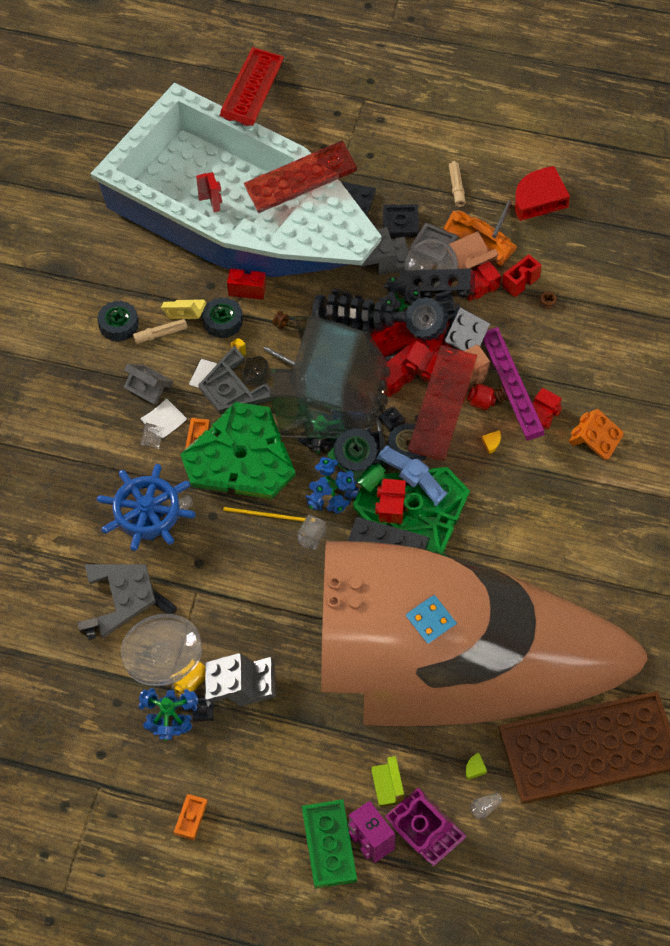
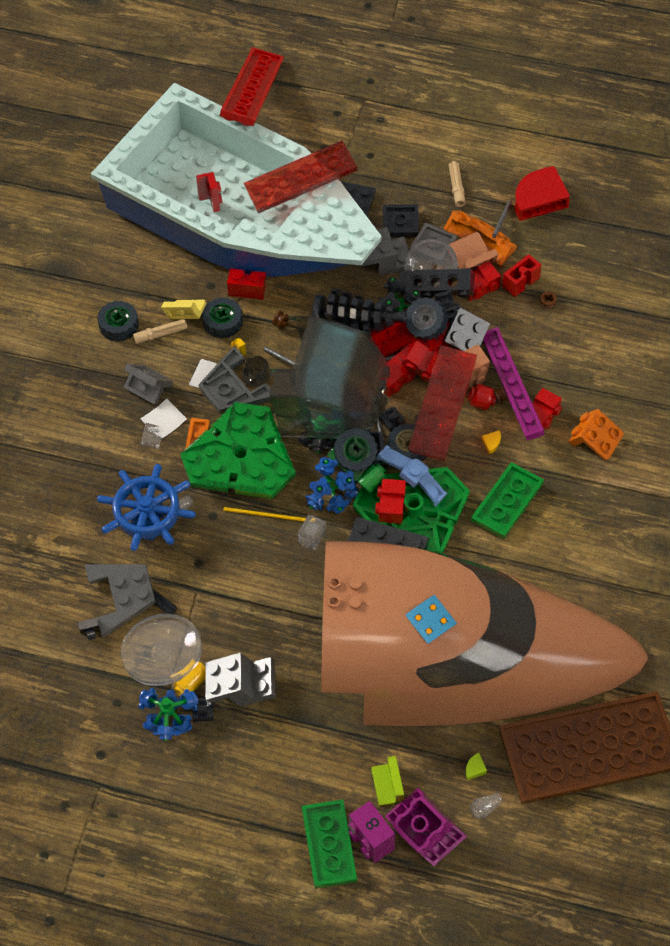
(190, 817): orange plate -> none
(507, 500): none -> green plate

